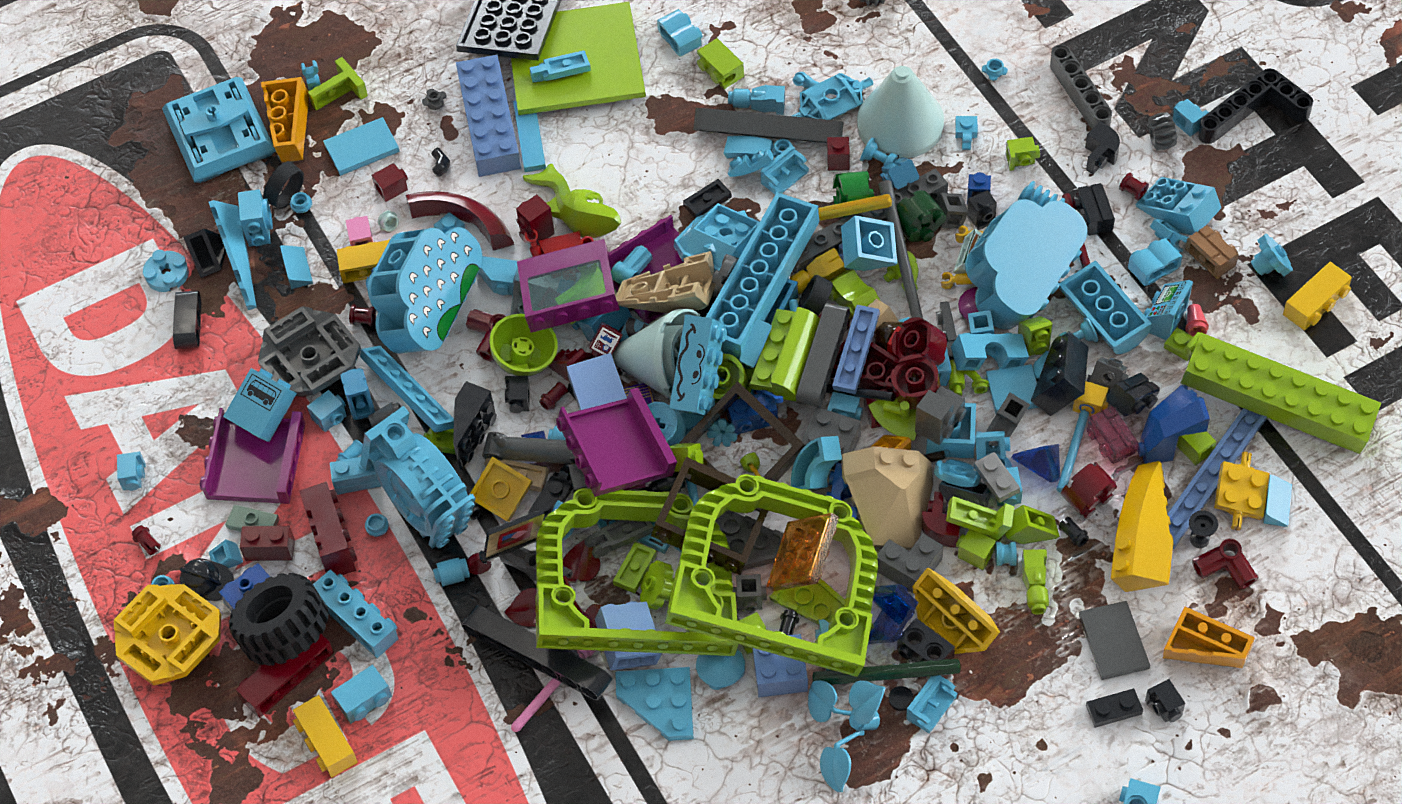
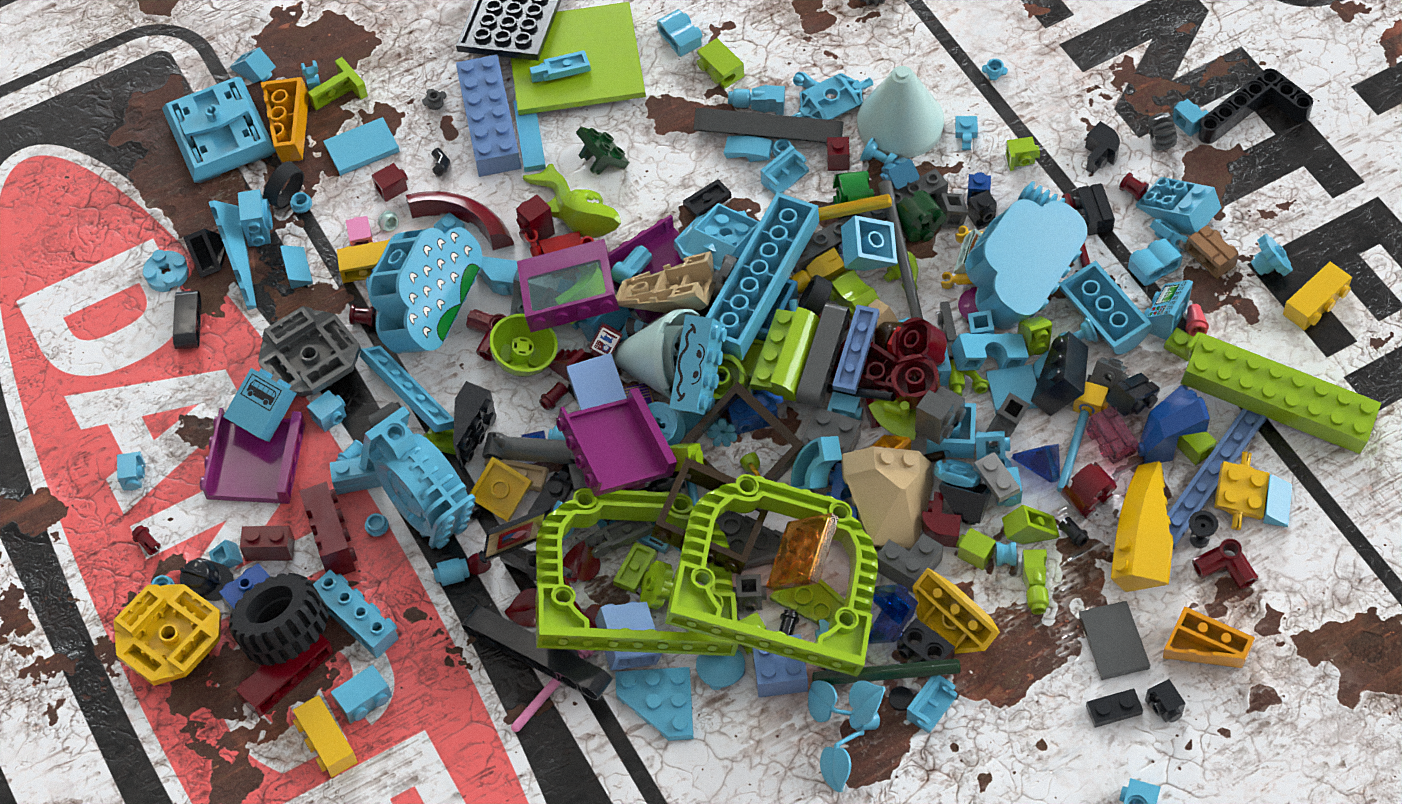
(245, 516): sand green plate -> none
(254, 66): none -> medium azure slope
(357, 393): dark azure brick -> none
(517, 393): black brick -> none
(603, 149): none -> dark green plate
(744, 165): medium azure slope -> none
(755, 344): medium azure slope -> none
(979, 518): lime bracket -> none
(1079, 86): dark grey beam -> none

